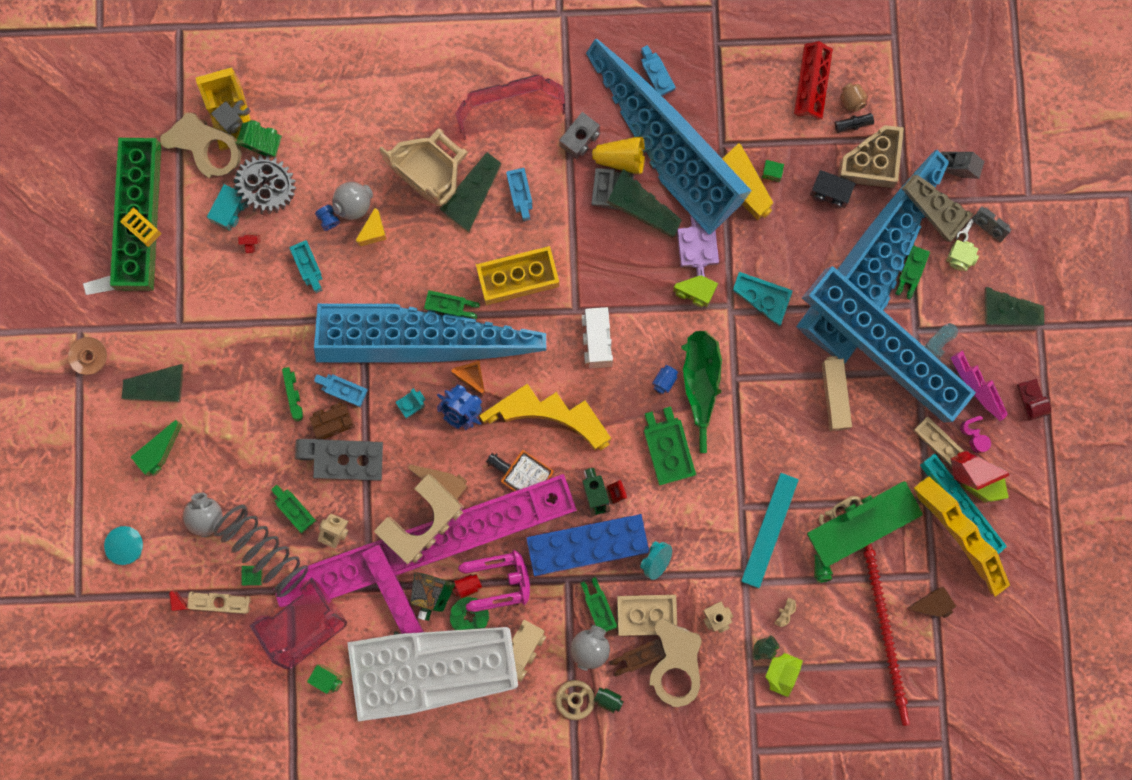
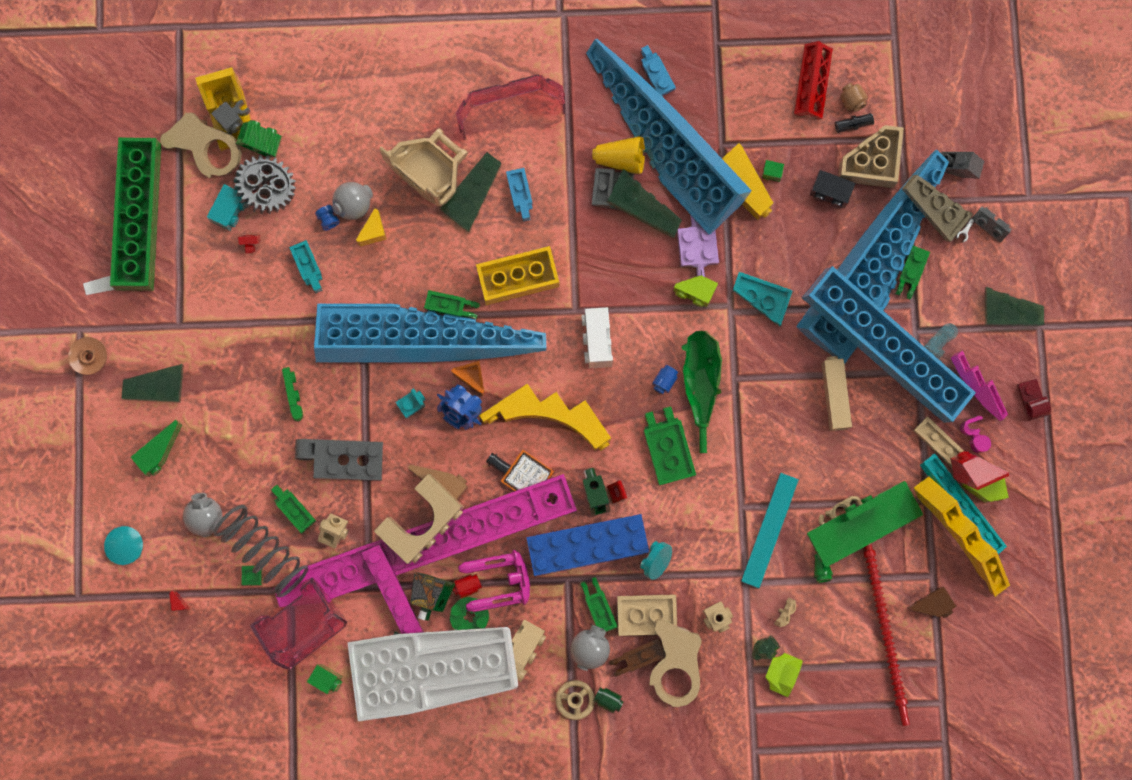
(150, 237): yellow slope -> none
(232, 604): tan piece -> none
(332, 421): reddish brown brick -> none
(342, 389): dark azure hinge -> none
(581, 125): flat silver brick -> none
(962, 255): yellowish green brick -> none

